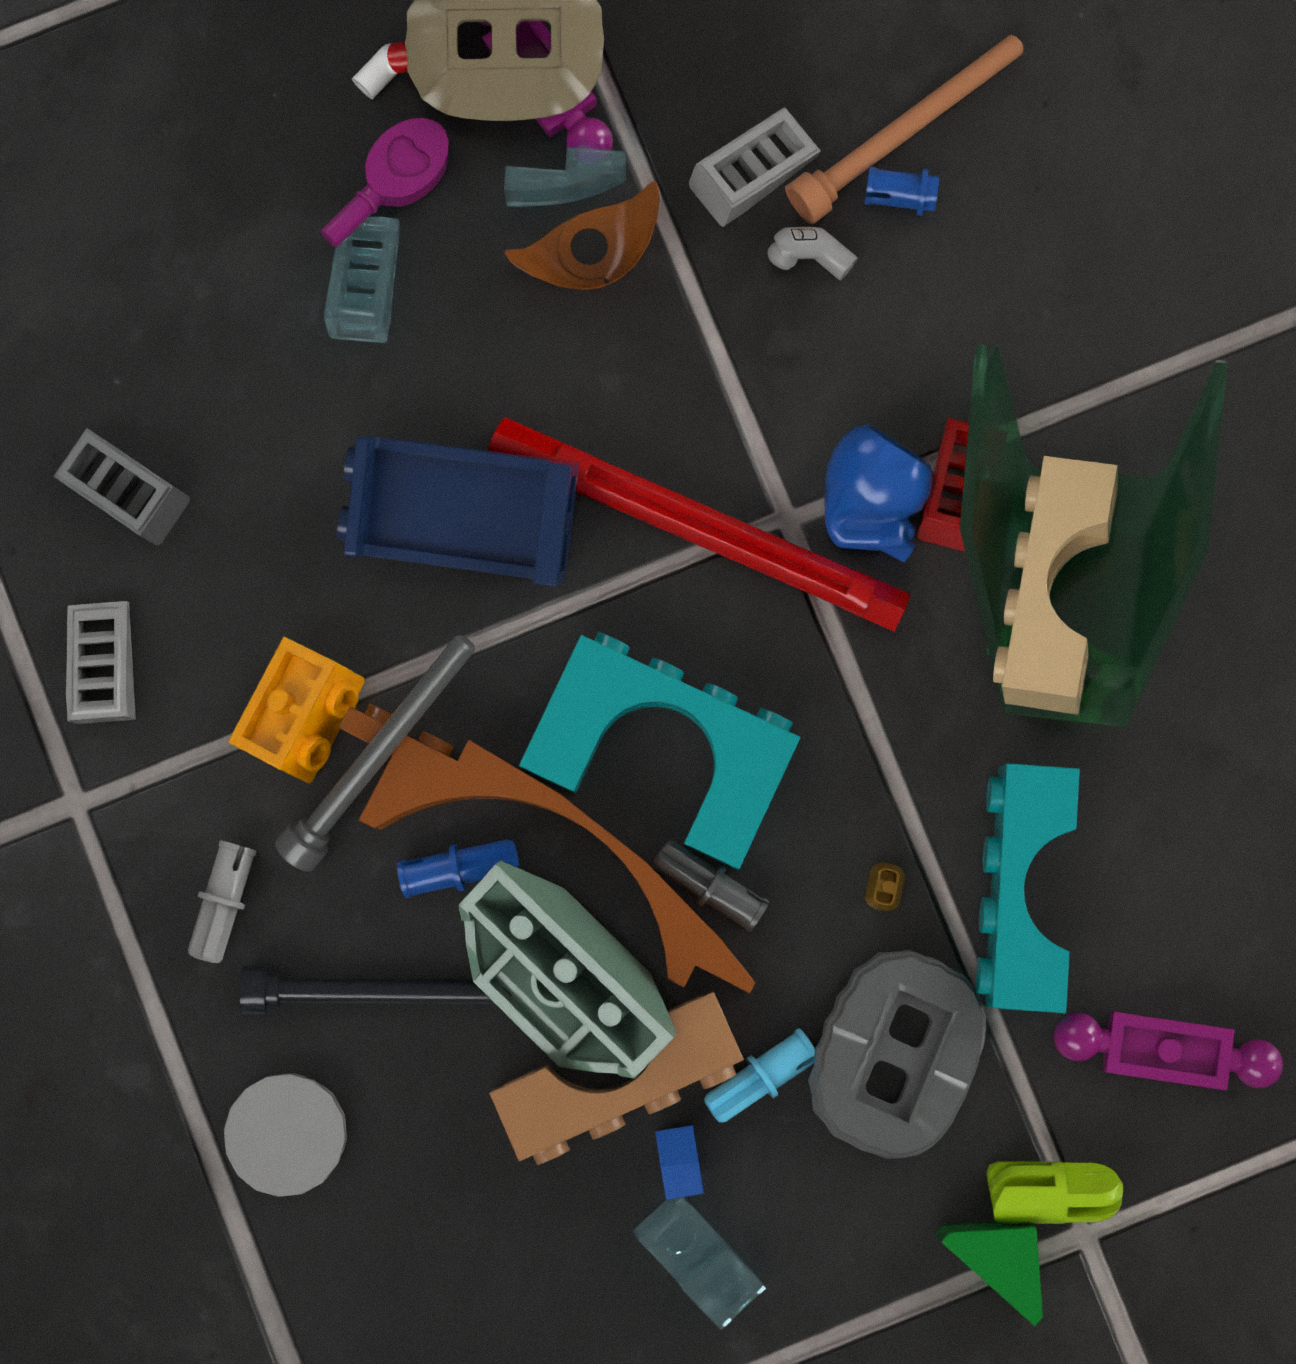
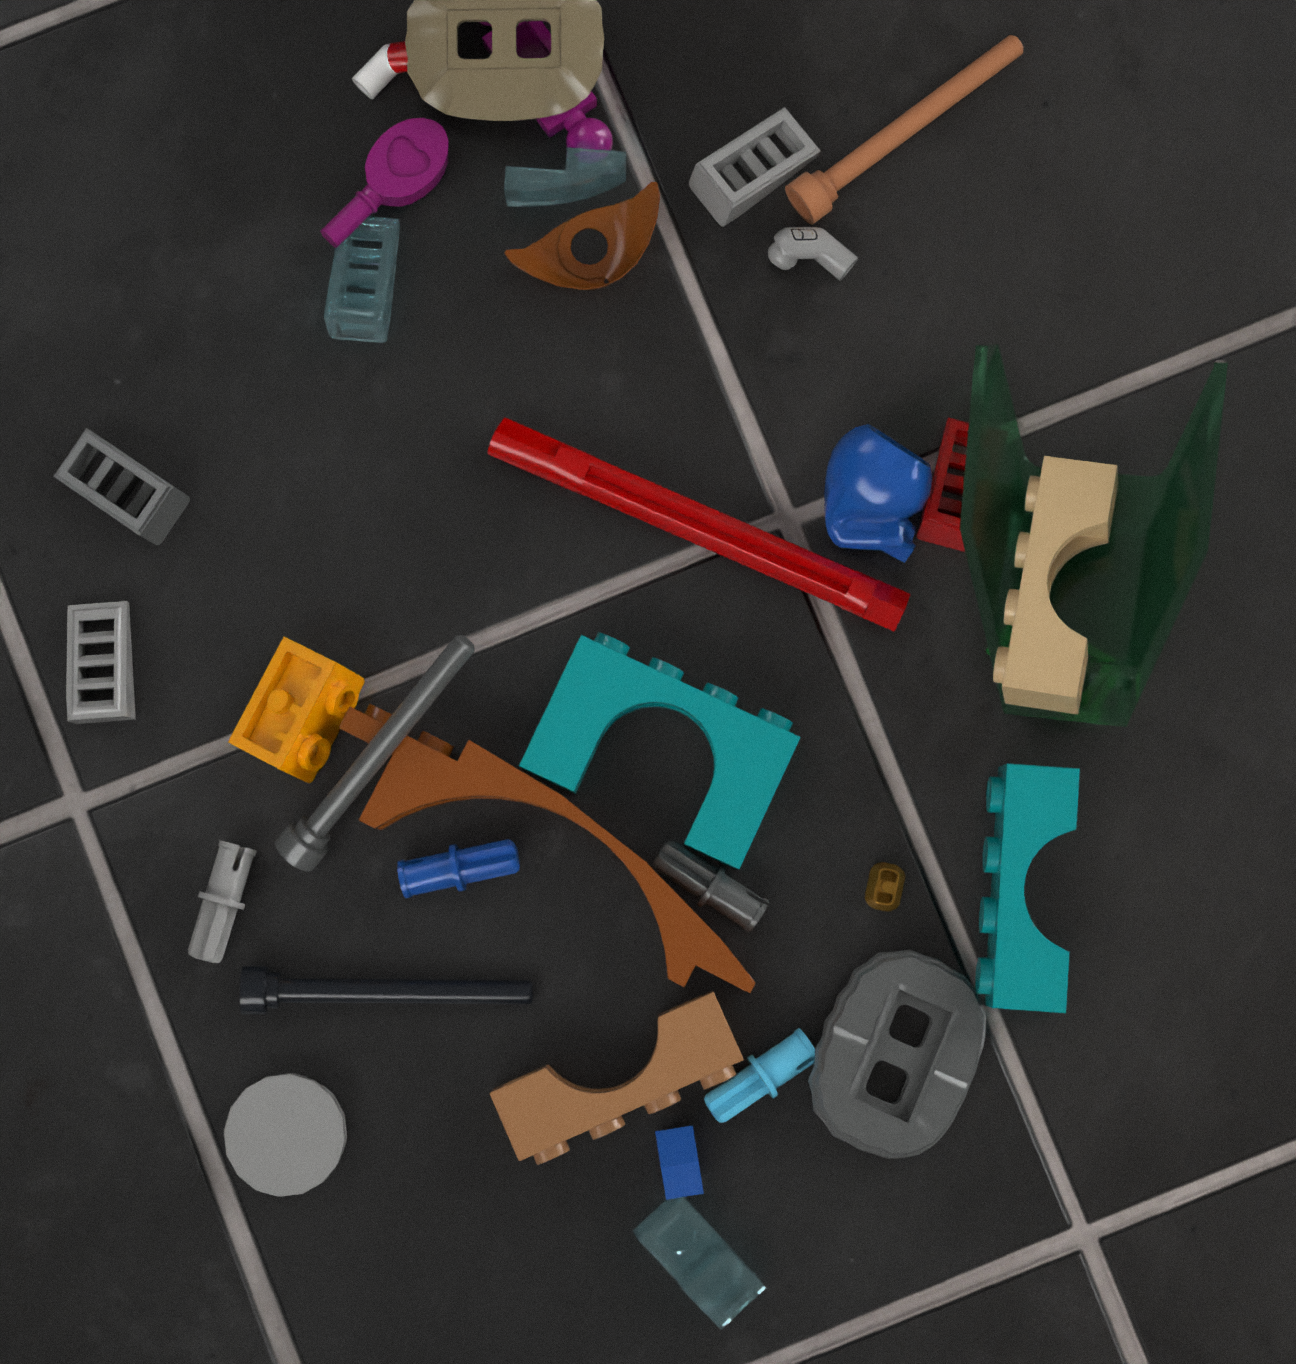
(459, 508): dark blue panel -> none
(566, 975): sand green wedge -> none
(902, 189): blue pin -> none
(1002, 1257): green slope -> none
(1053, 1192): lime arm -> none
(1168, 1050): magenta plate -> none

